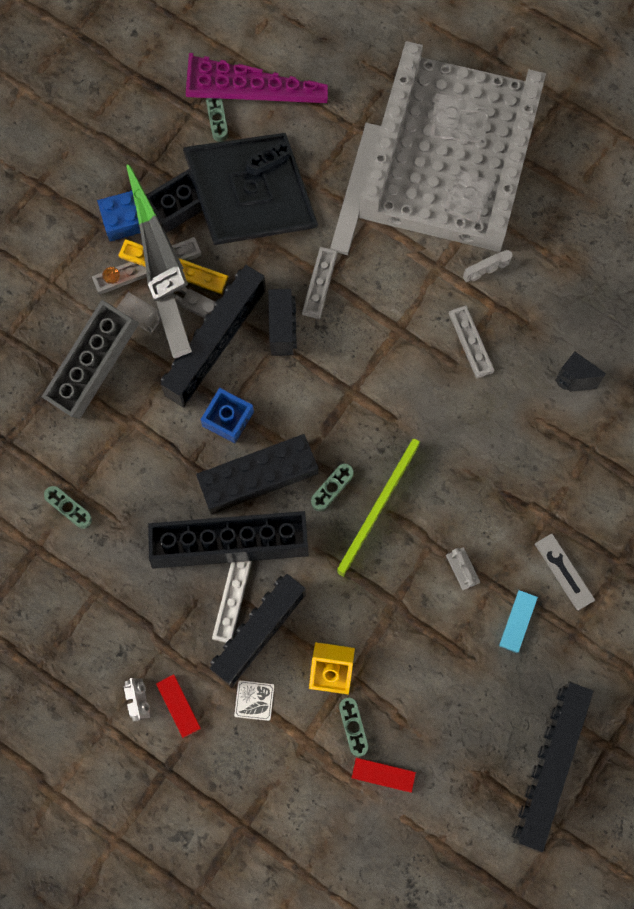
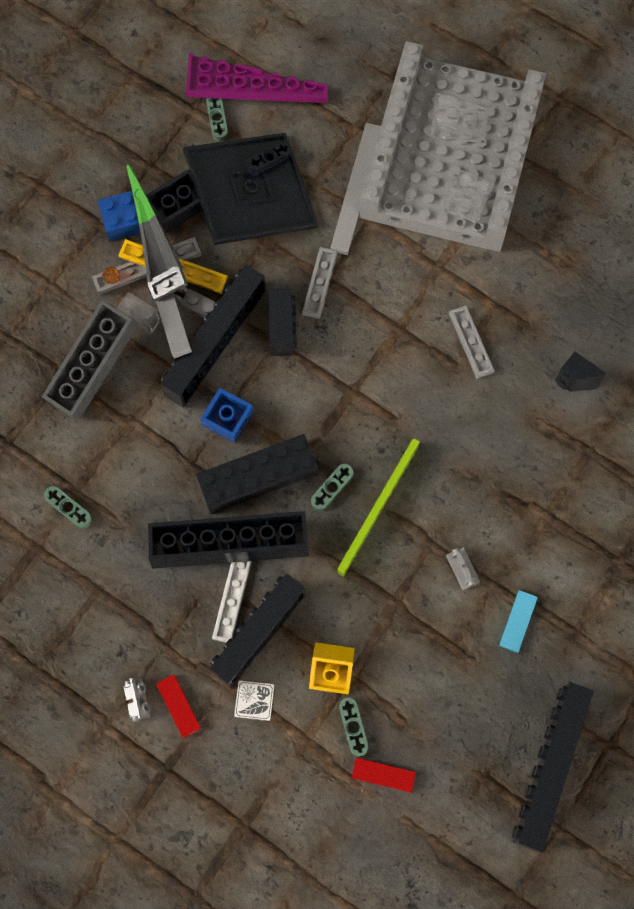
(487, 265): light grey hinge -> none
(564, 572): light grey tile -> none

